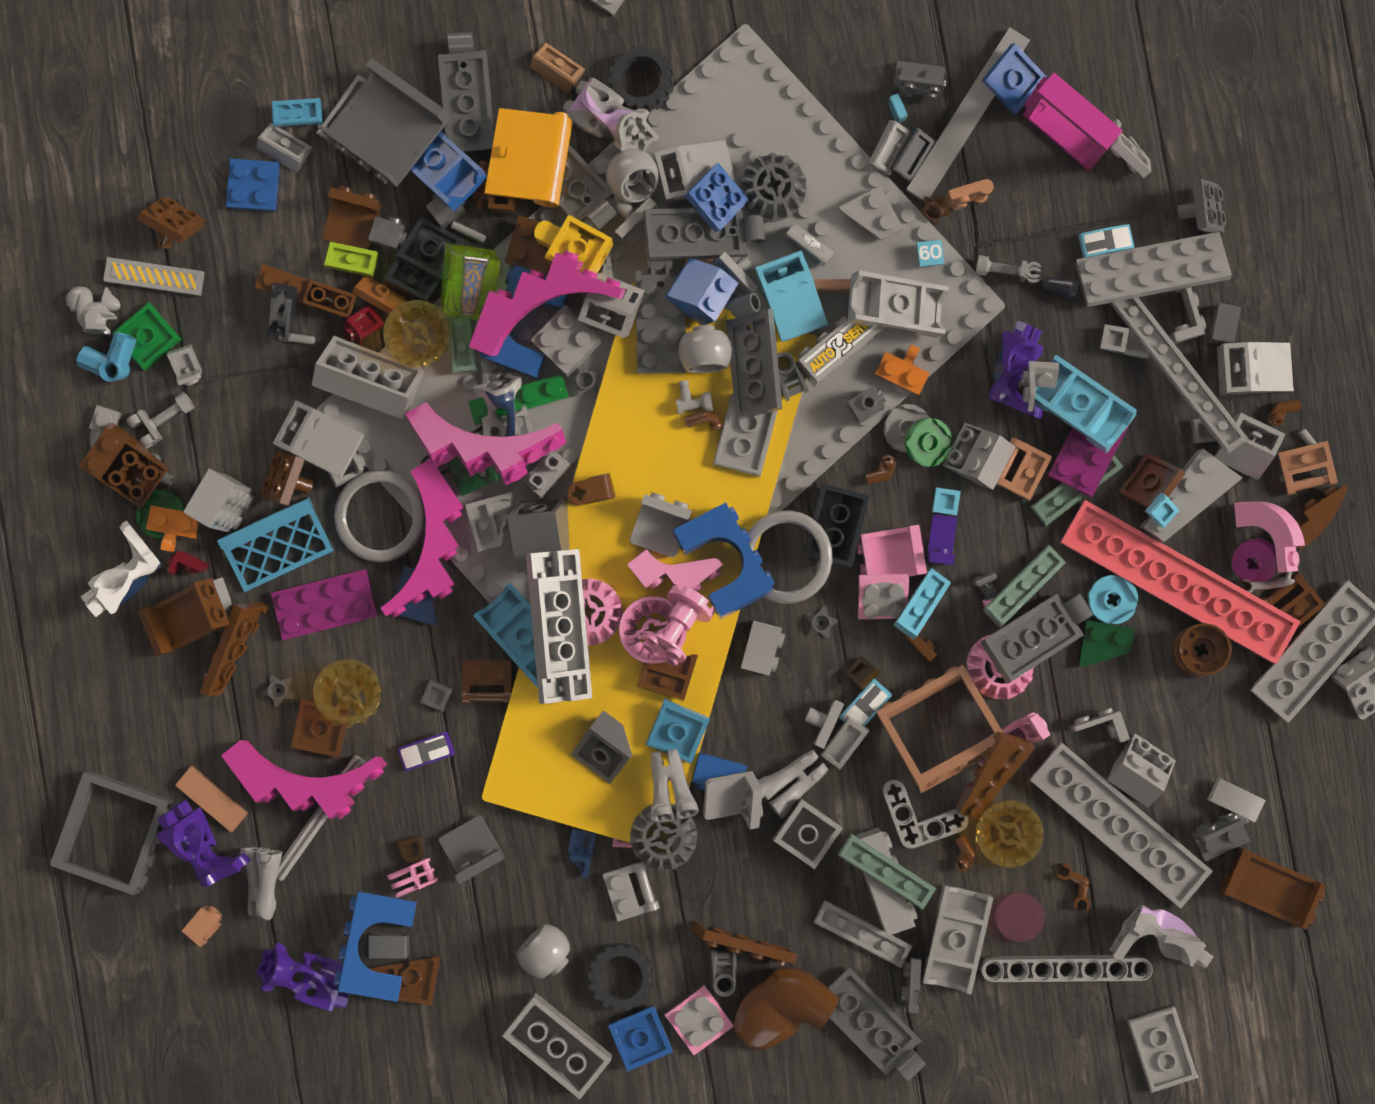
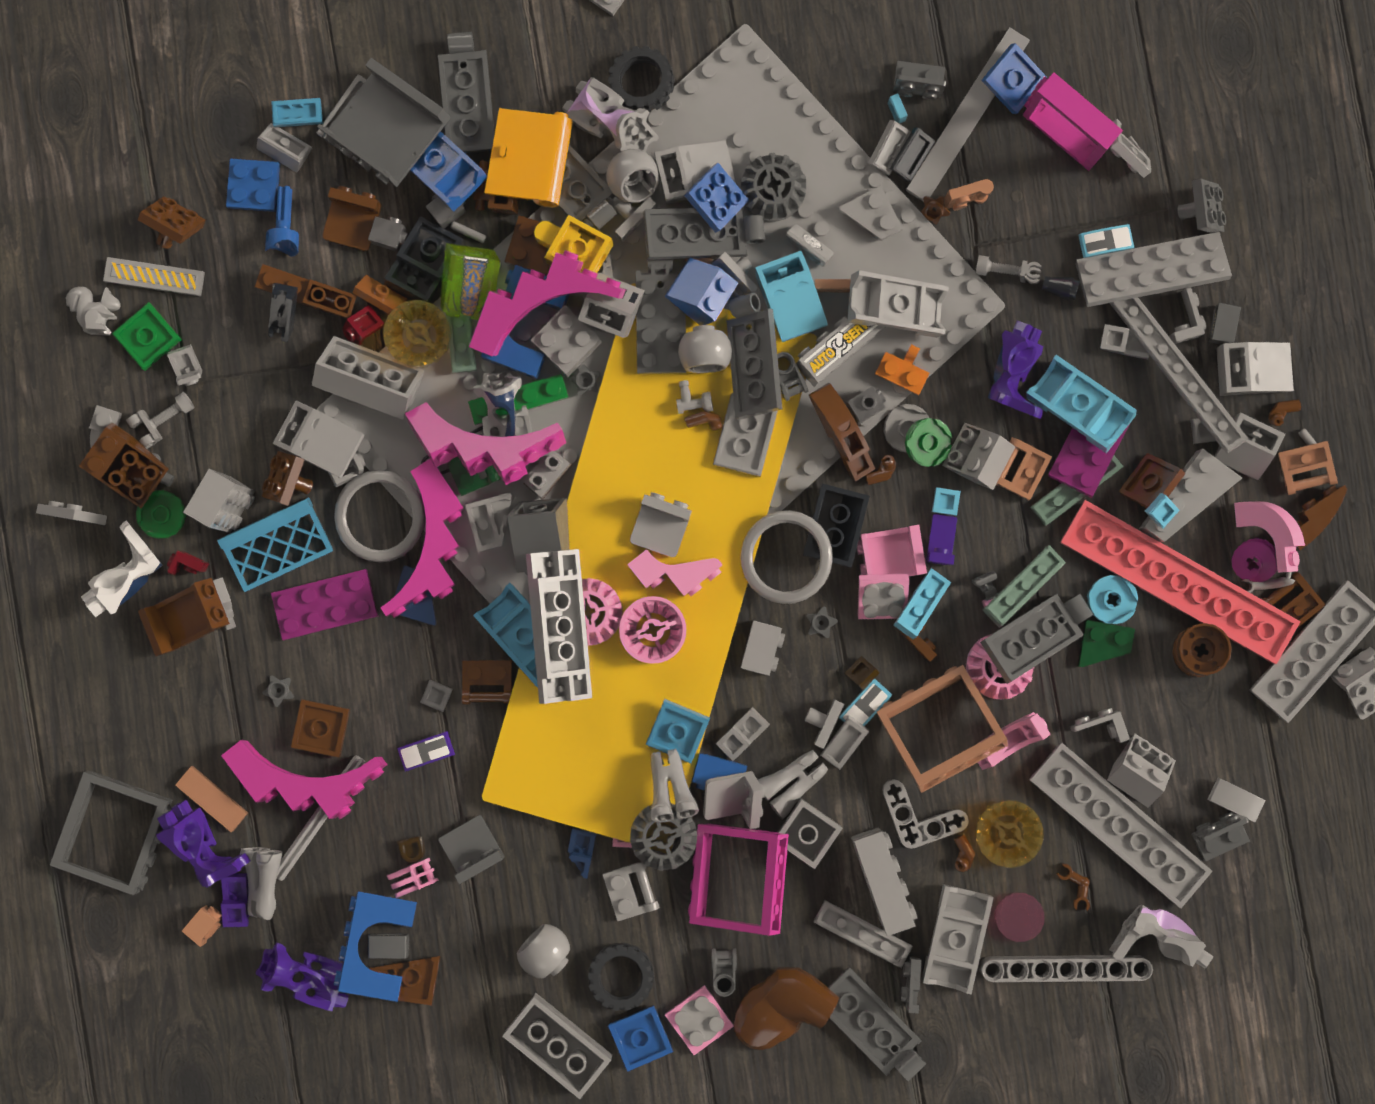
(71, 512): none -> light grey wing
(118, 355): dark azure piece -> none
(172, 524): orange plate -> none
(232, 645): reddish brown wing -> none
(235, 900): none -> dark purple slope
(282, 237): none -> blue piece
(305, 339): light grey piece -> none
(344, 678): clear yellow gear -> none
(351, 259): lime plate -> none
(556, 67): medium nougat slope -> none
(597, 489): reddish brown piece -> none
(604, 747): dark grey slope -> none
(668, 679): reddish brown wing -> none
(687, 609): bright pink piece -> none
(721, 526): blue arch -> none
(741, 942): reddish brown wing -> none
(742, 734): none -> light grey slope
(773, 886): none -> dark pink window
(843, 430): none -> reddish brown slope
(886, 871): sand green tile -> none
(930, 253): medium azure tile -> none
(997, 769): reddish brown wing -> none
(1038, 375): light grey bracket -> none
(1162, 1049): light grey tile -> none
(1273, 888): reddish brown panel -> none

